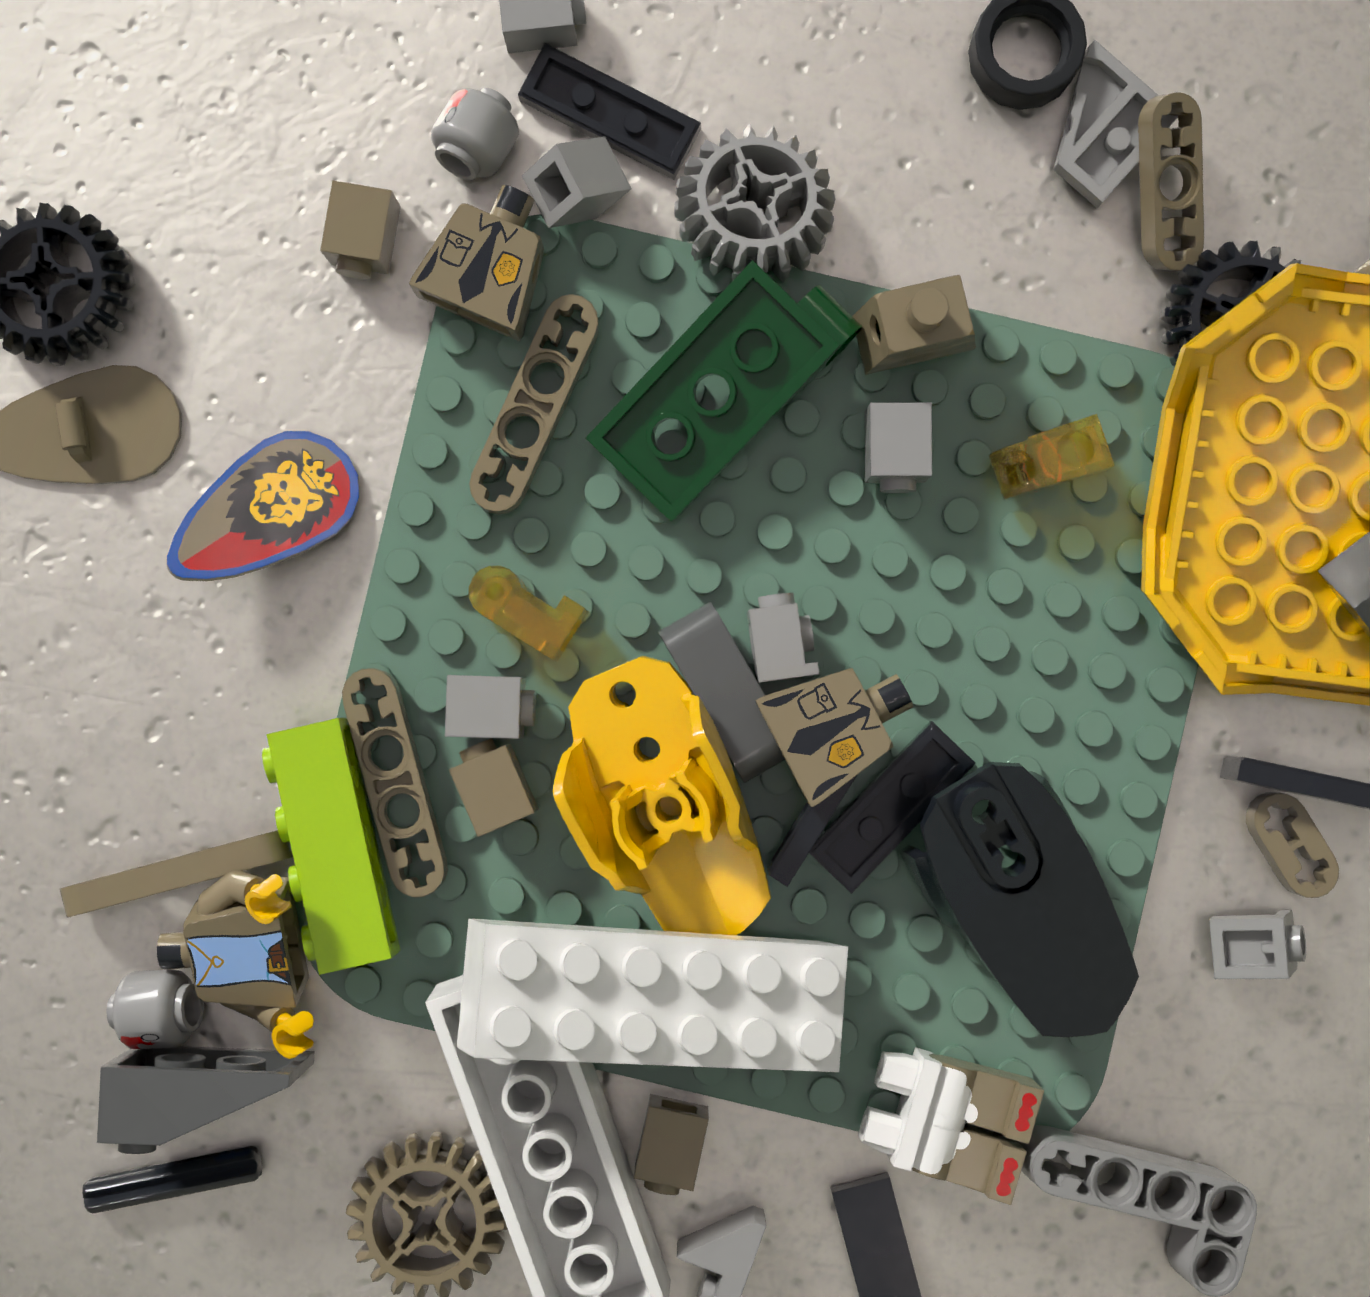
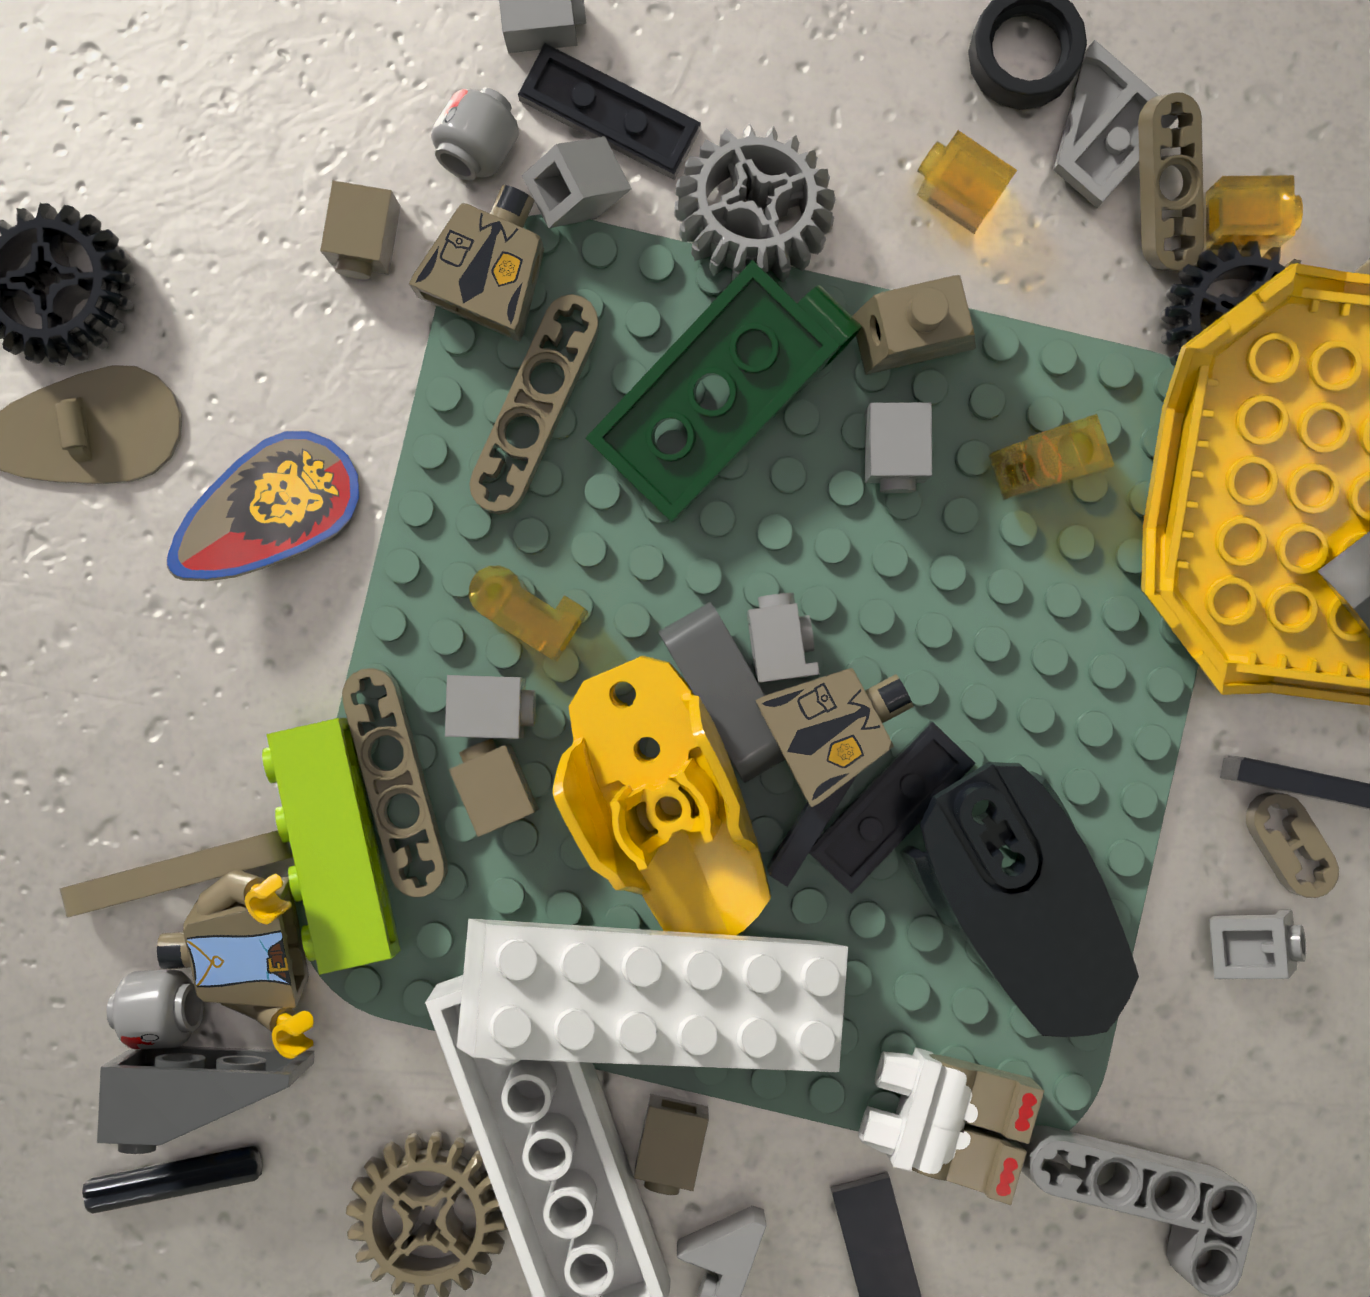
(963, 180): none -> clear yellow brick
(1252, 210): none -> clear yellow brick

